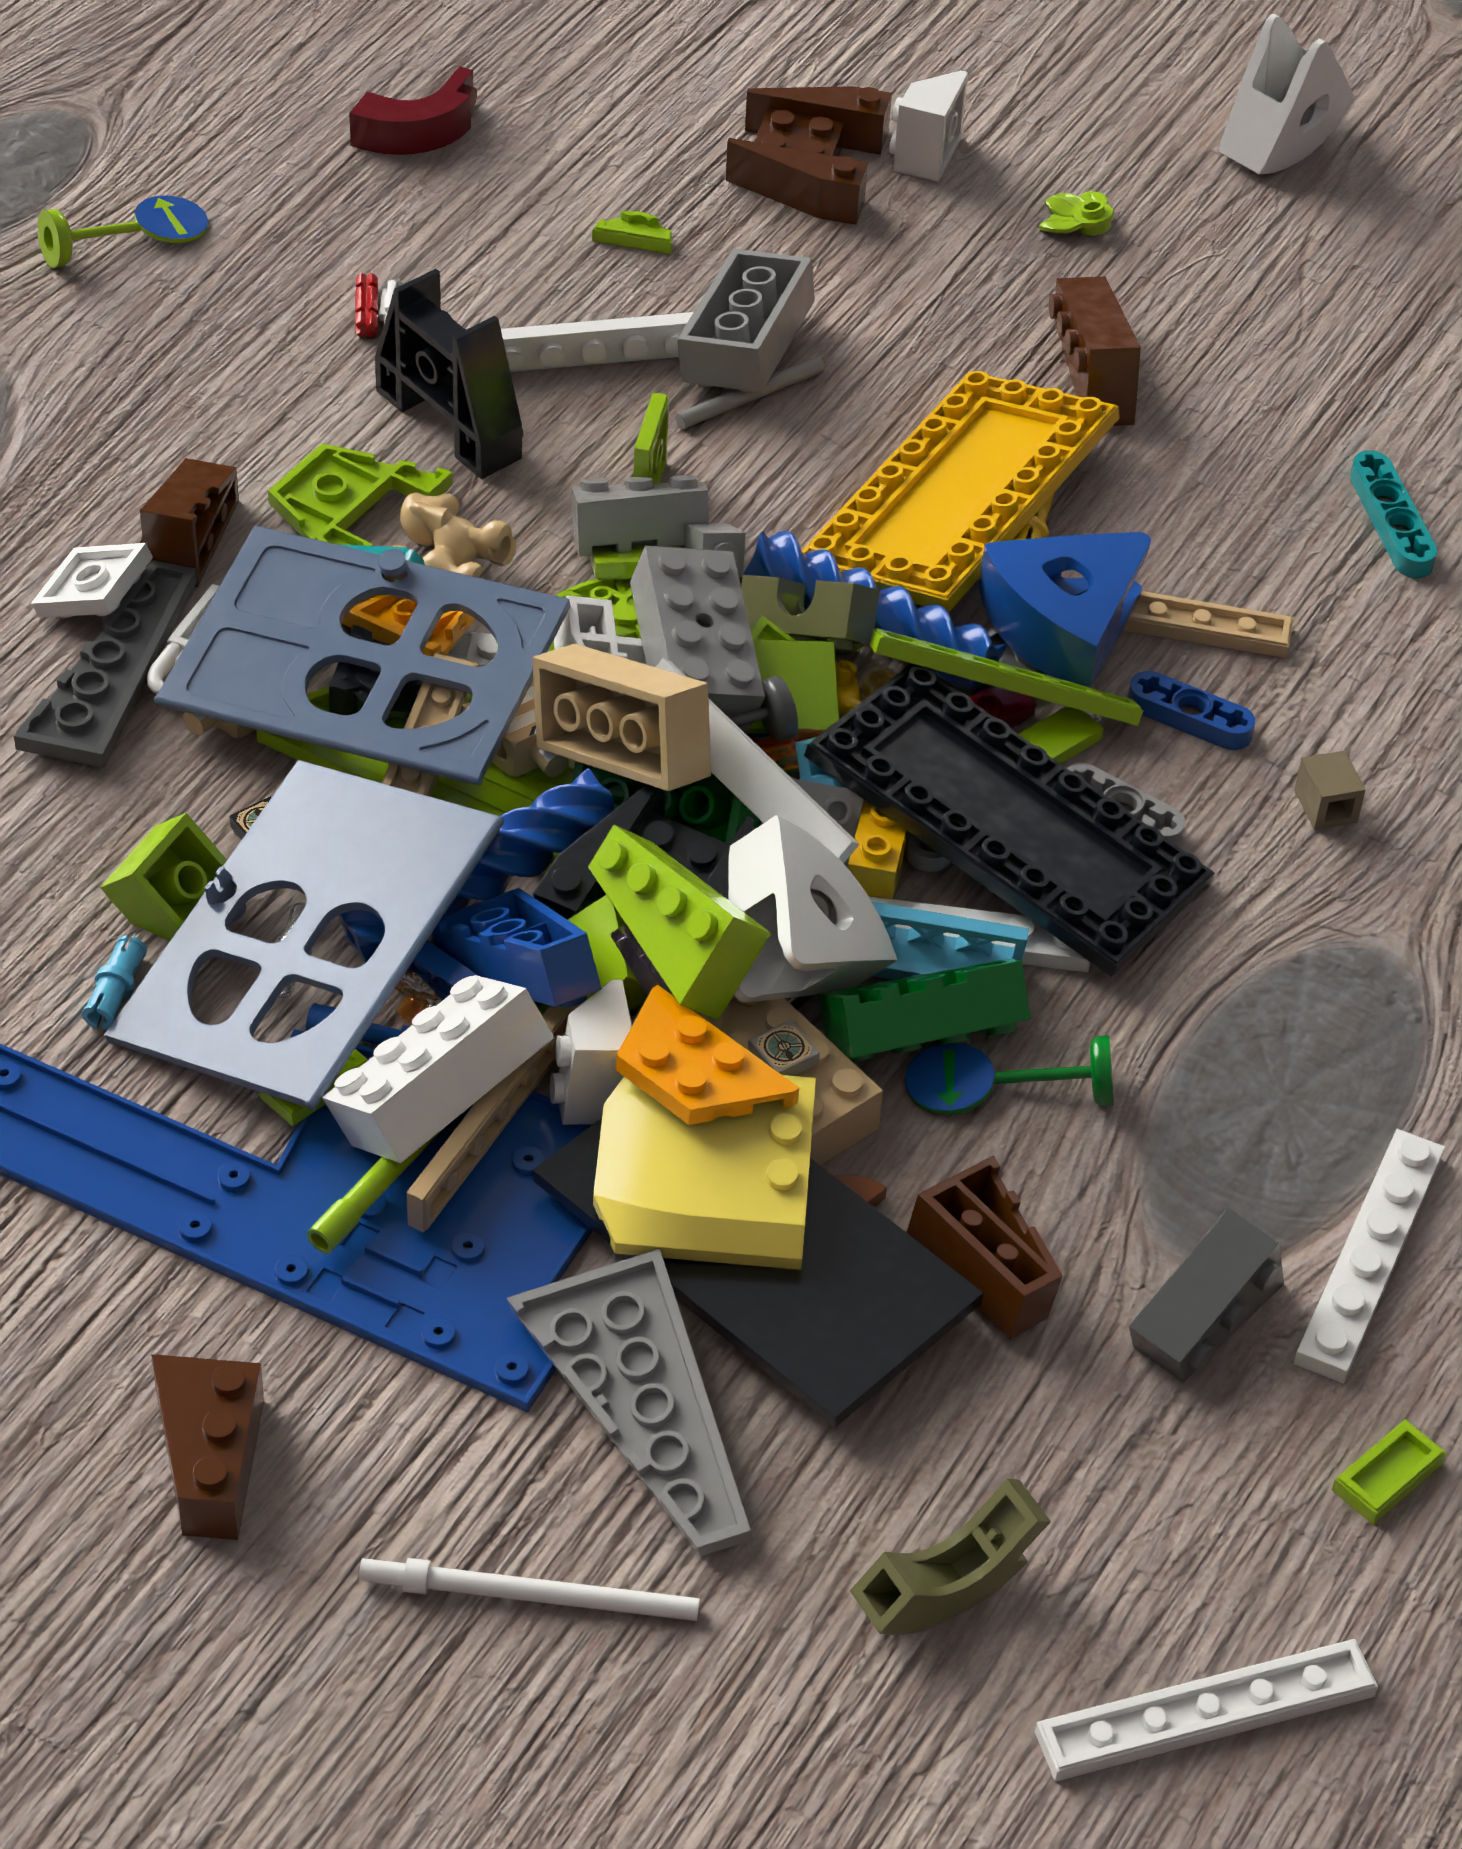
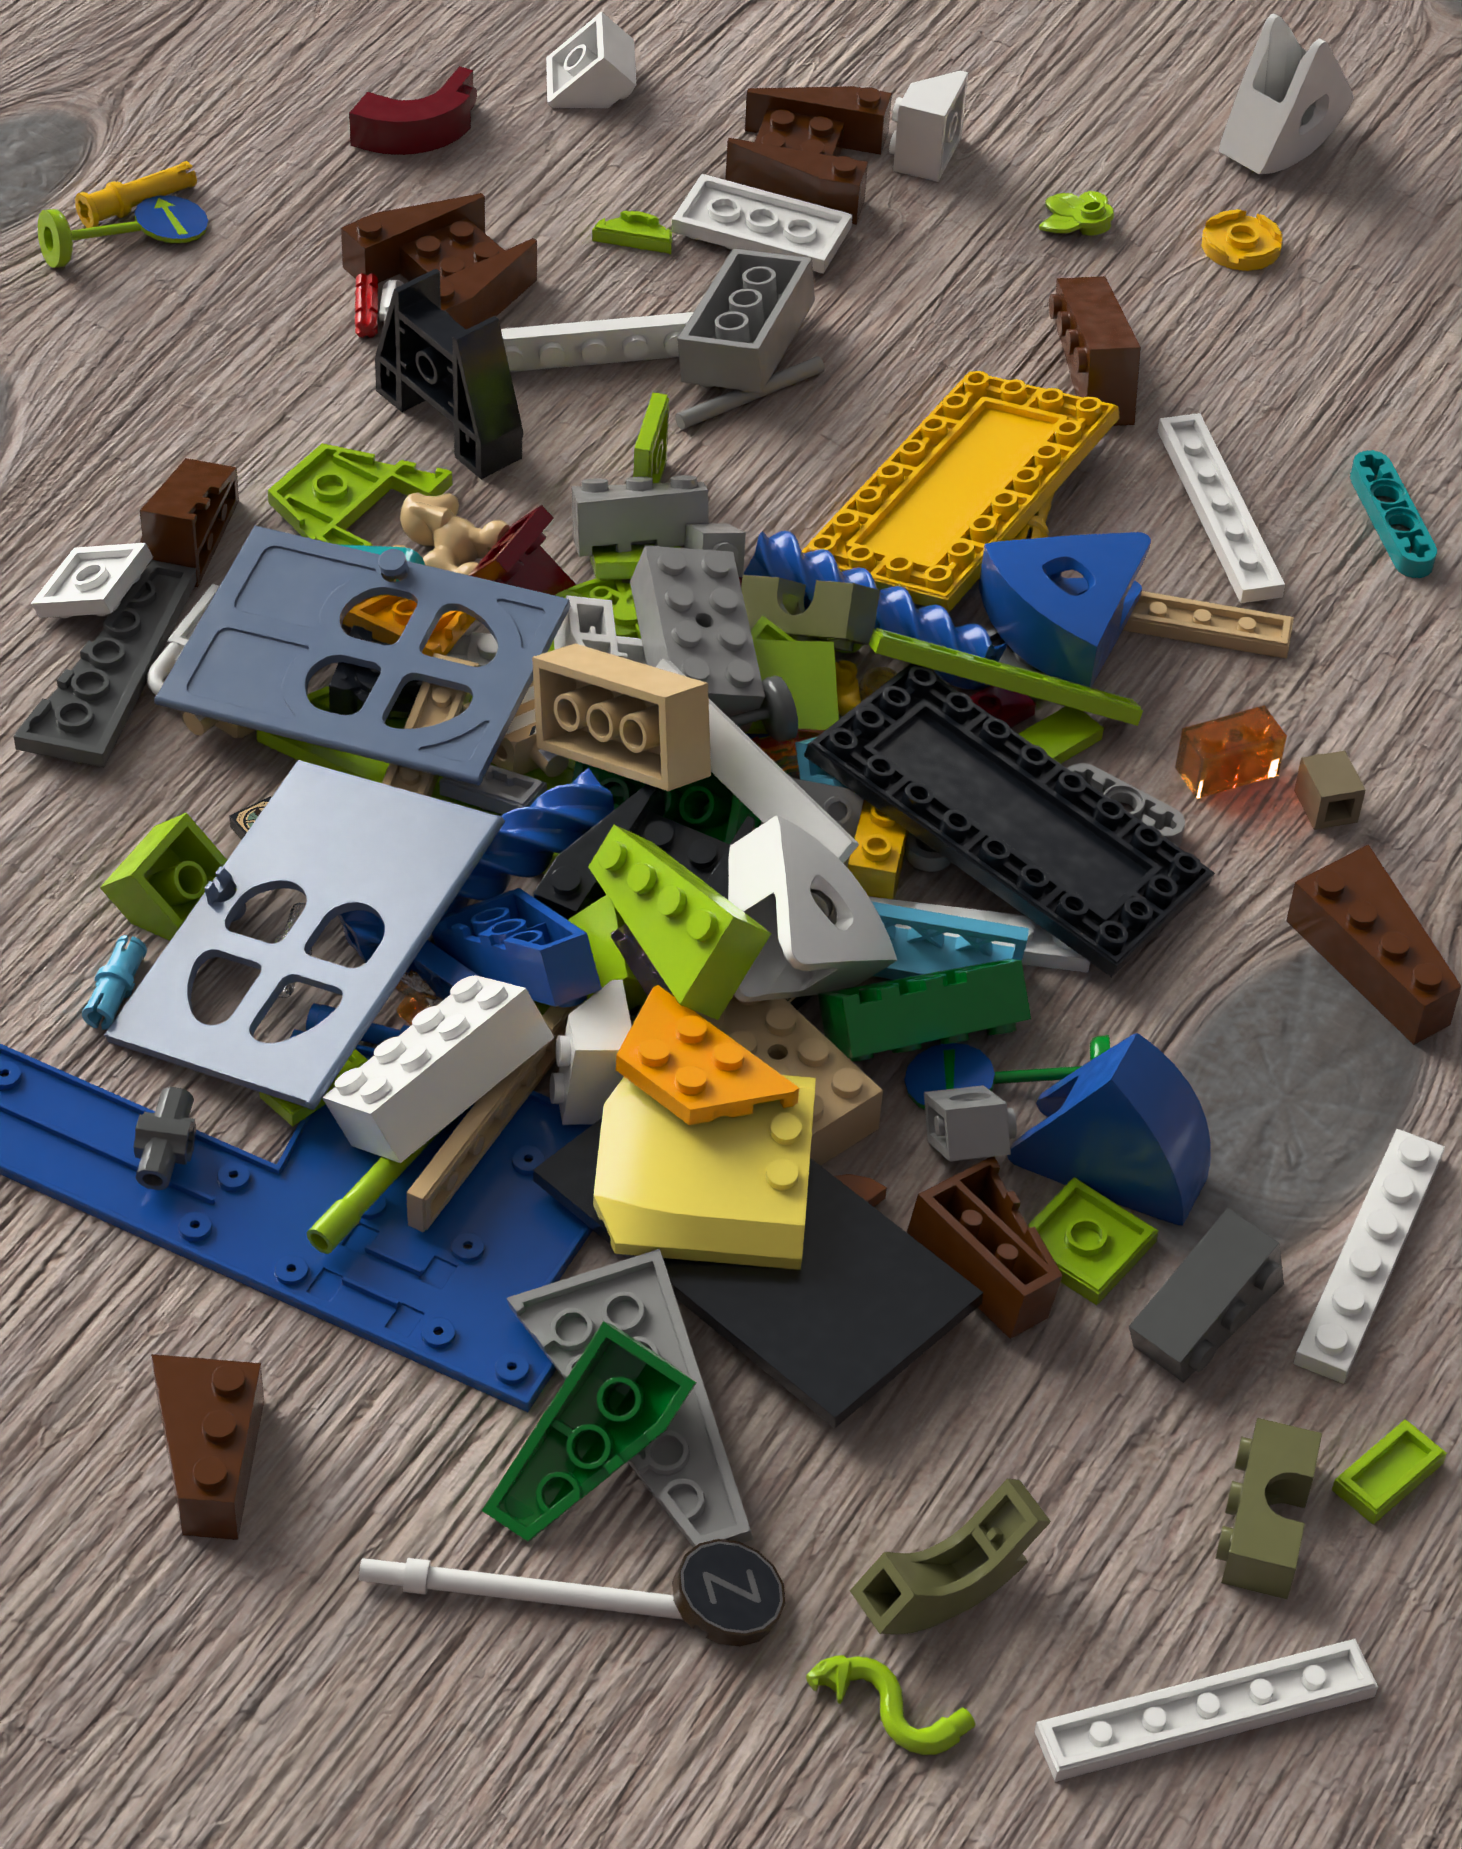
(119, 198): none -> yellow pin
(164, 1138): none -> dark grey axle
(447, 236): none -> reddish brown wedge
(498, 792): none -> light grey plate
(521, 560): none -> dark red bracket
(592, 67): none -> white slope
(598, 1420): none -> green wedge
(728, 1592): none -> black tile
(760, 221): none -> white plate
(785, 1049): tile -> none
(942, 1735): none -> lime animal
(969, 1123): none -> light grey brick
(1092, 1239): none -> lime tile
(1125, 1131): none -> blue piece
(1221, 508): none -> white plate
(1224, 712): blue beam -> none
(1230, 751): none -> clear orange brick
(1241, 240): none -> yellow tile
(1262, 1545): none -> olive arch
(1376, 943): none -> reddish brown wedge

